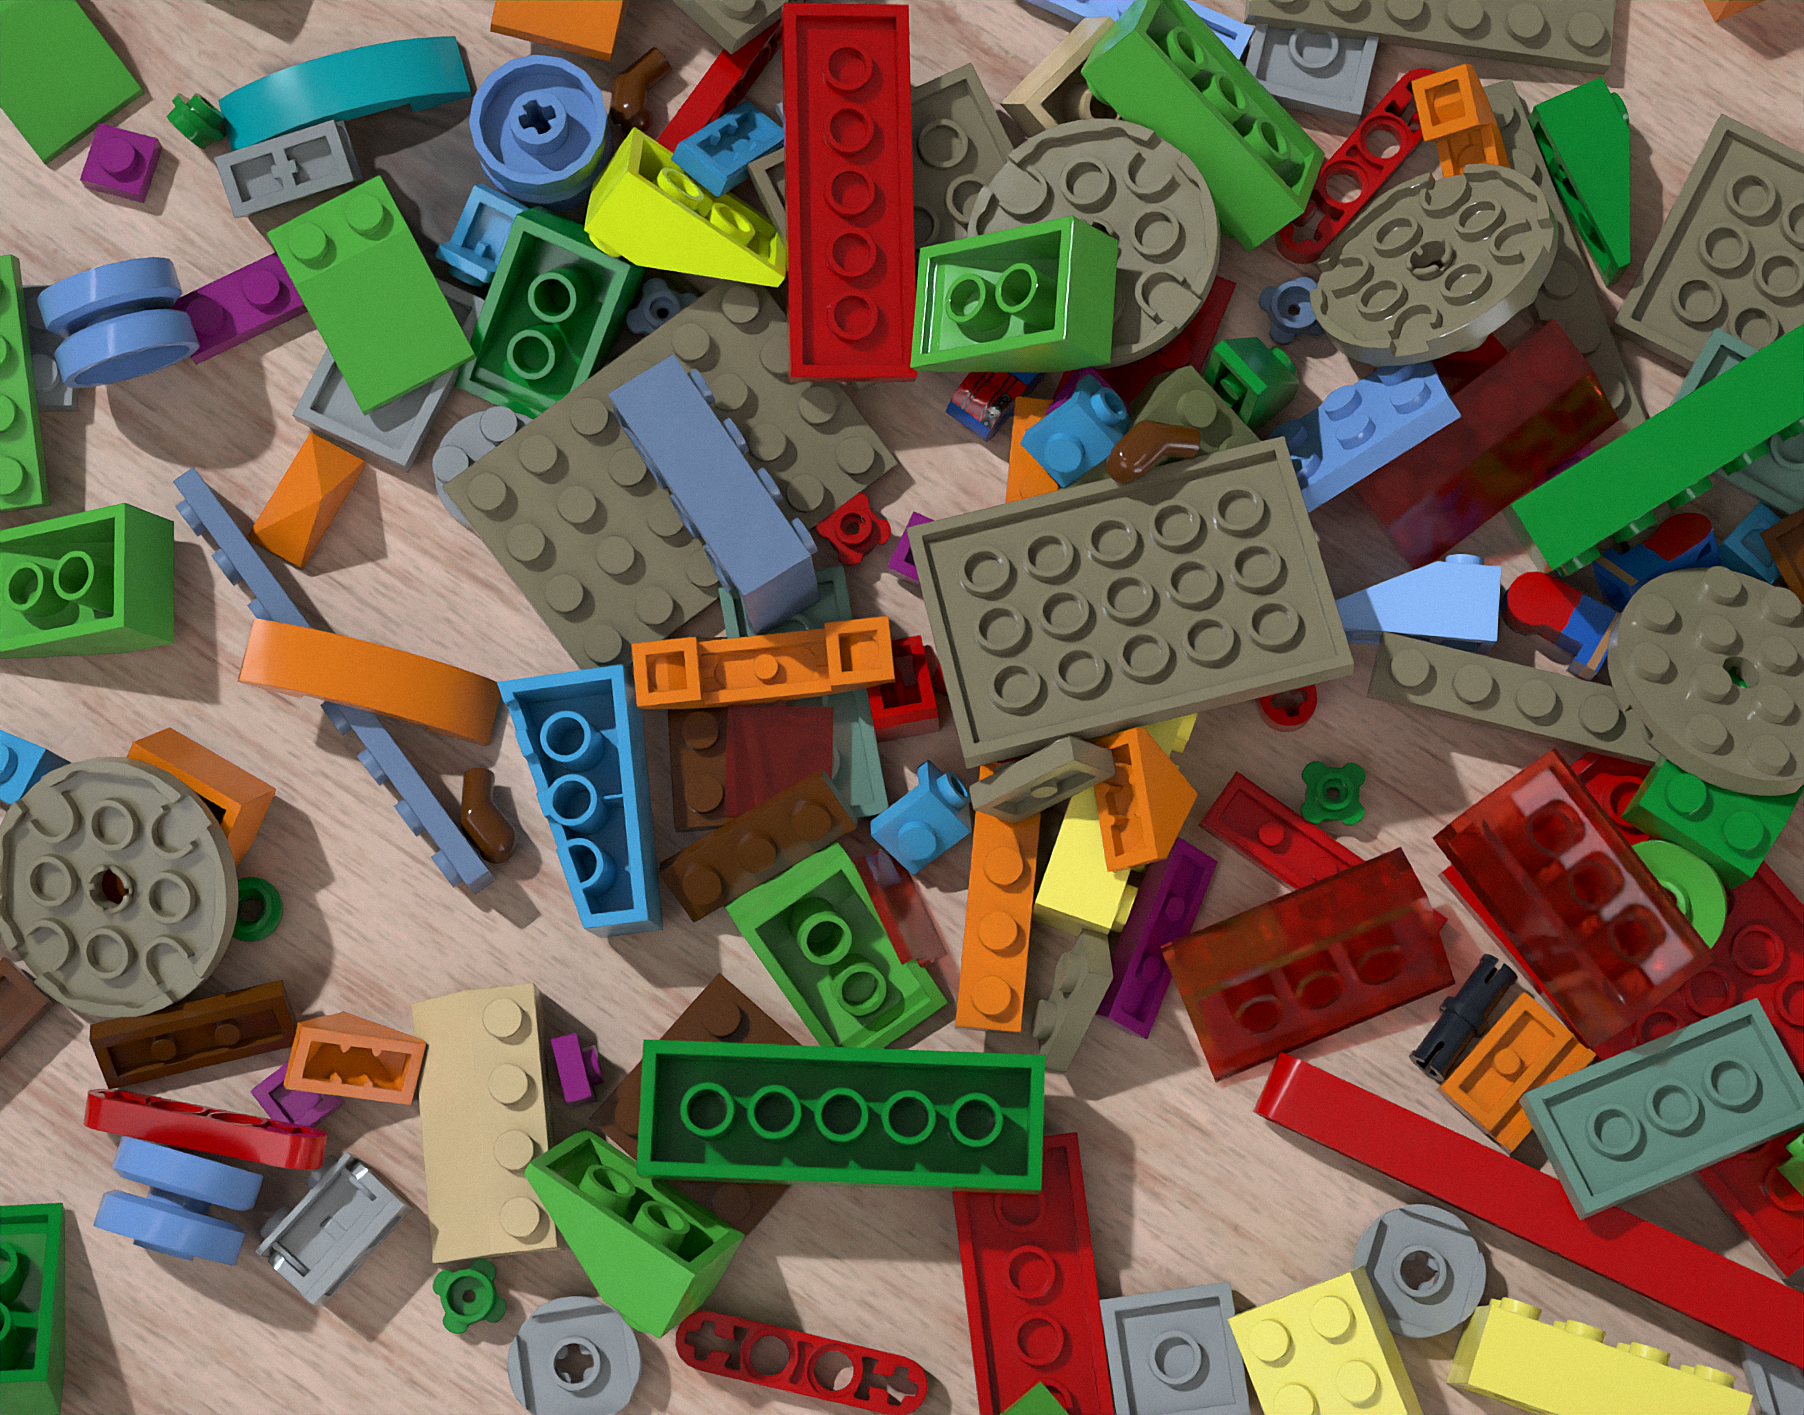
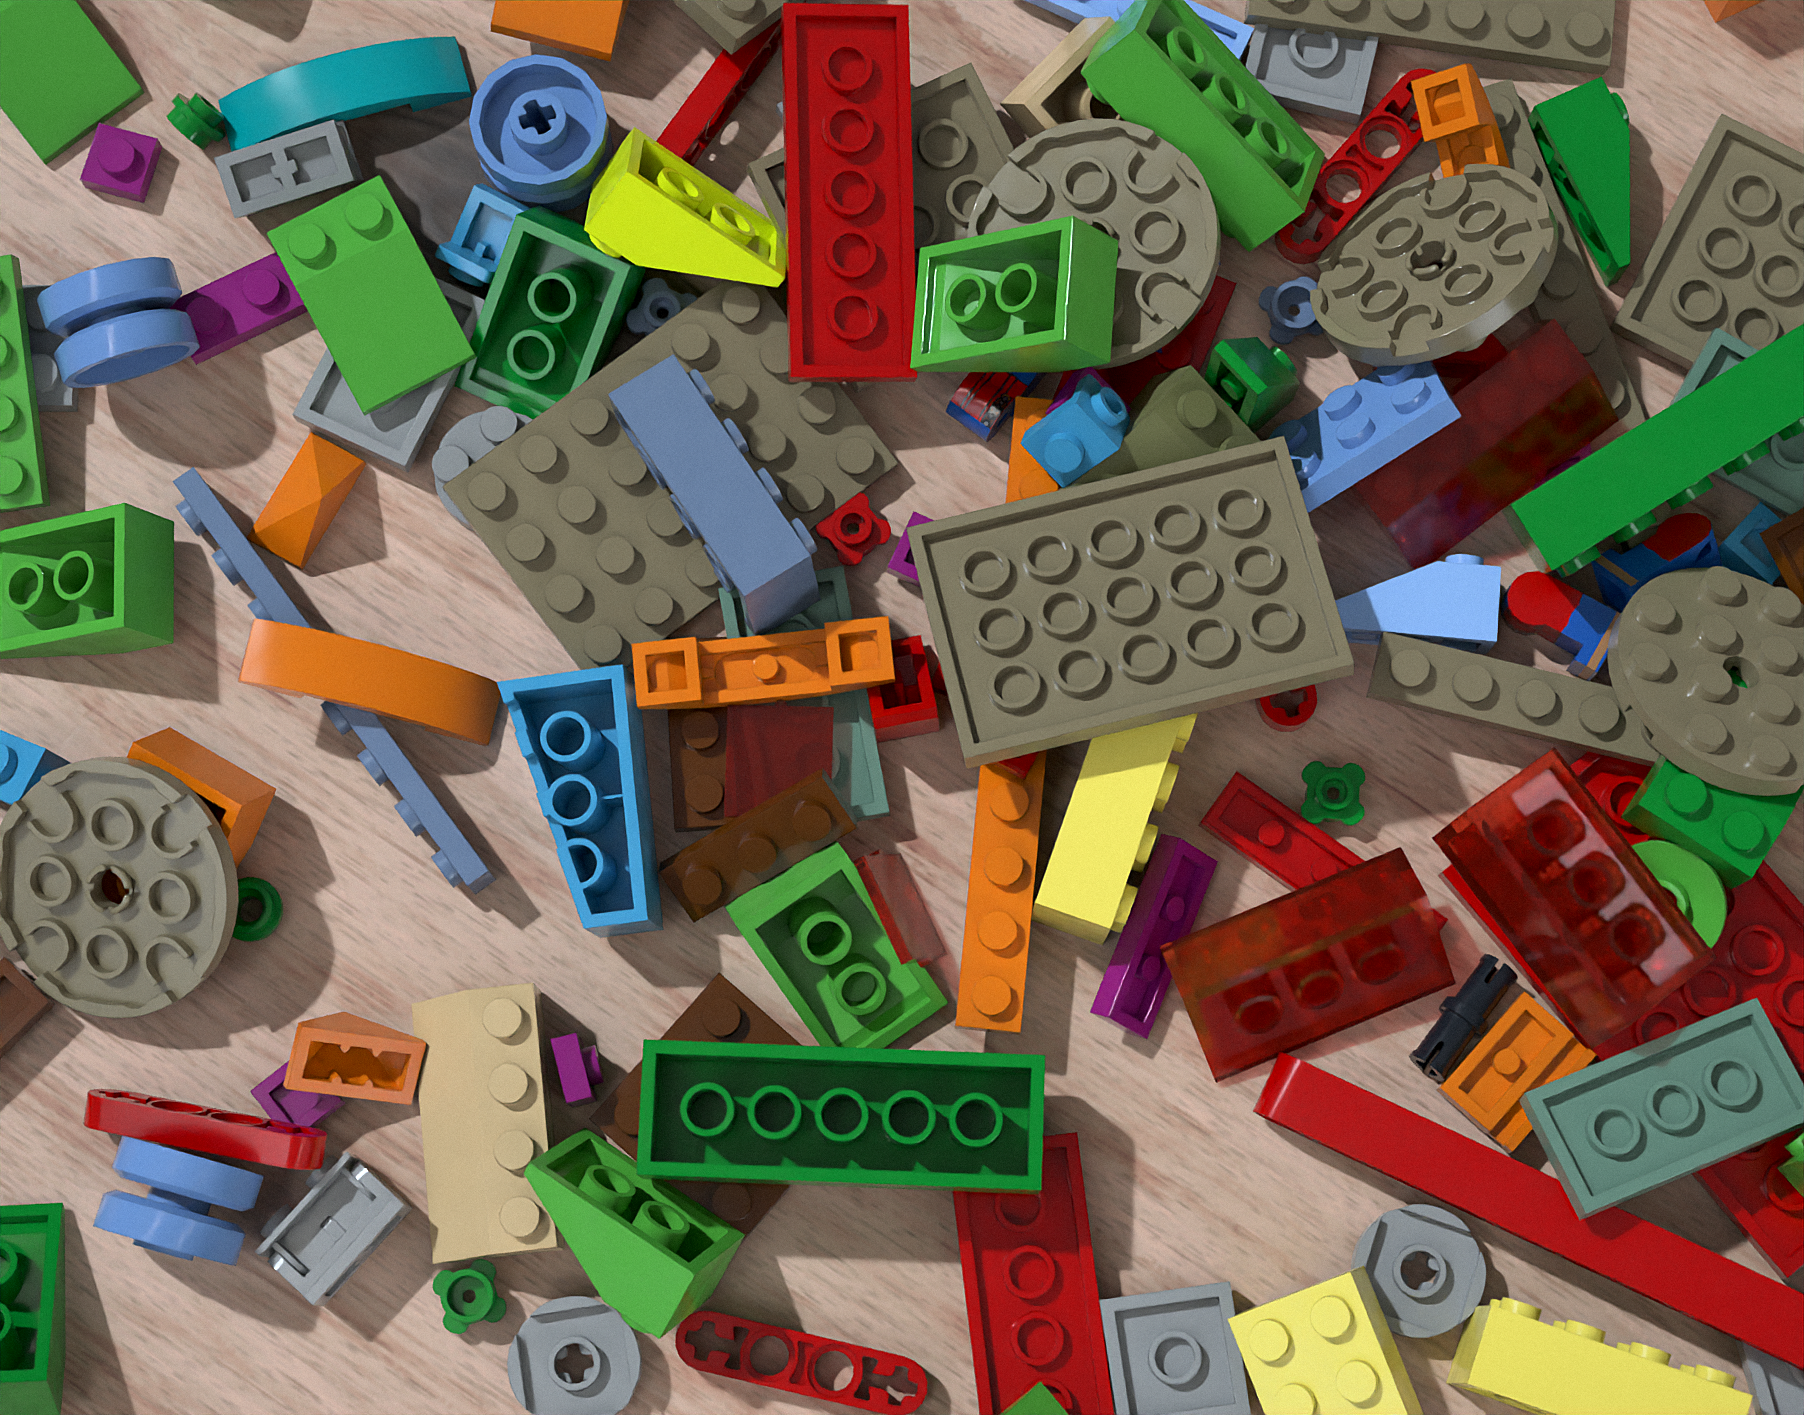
(194, 1034): reddish brown plate -> none
(483, 820): reddish brown arm -> none
(631, 88): reddish brown arm -> none
(723, 149): dark azure plate -> none
(925, 819): dark azure bracket -> none
(1042, 779): dark tan plate -> none
(1077, 993): dark tan plate -> none
(1142, 803): orange slope -> none
(1147, 445): reddish brown arm -> none

